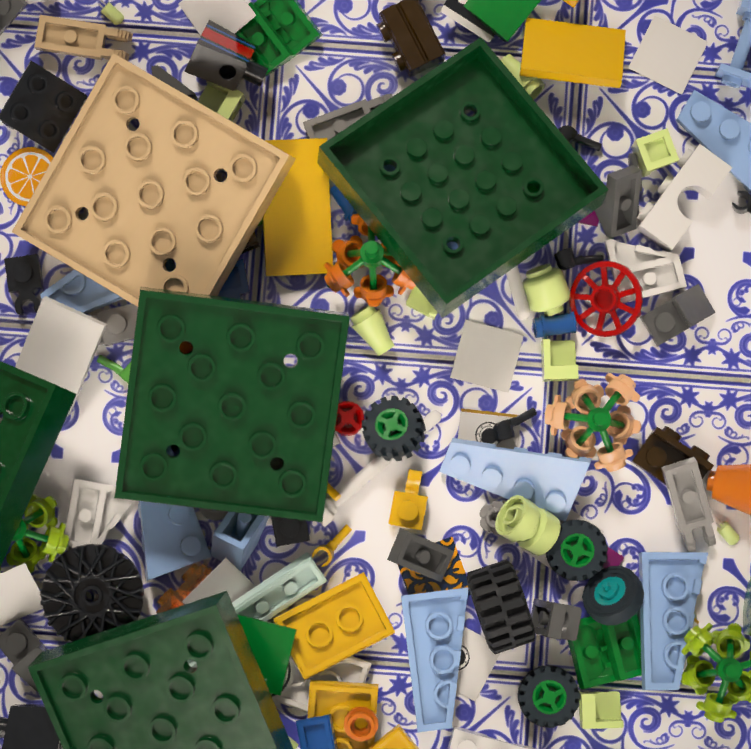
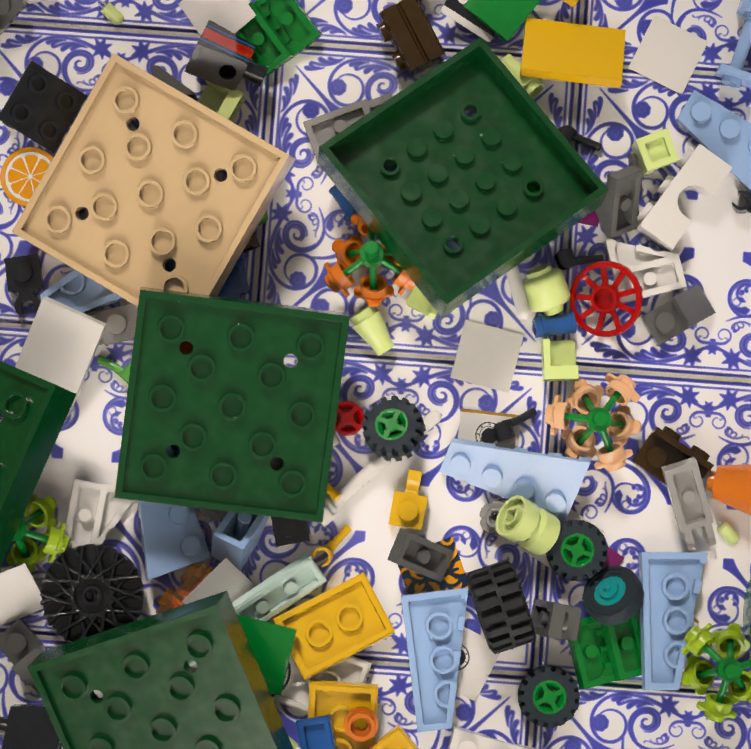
(78, 38): tan hinge -> none
(299, 215): yellow tile -> none
(600, 710): yellowish green panel -> none

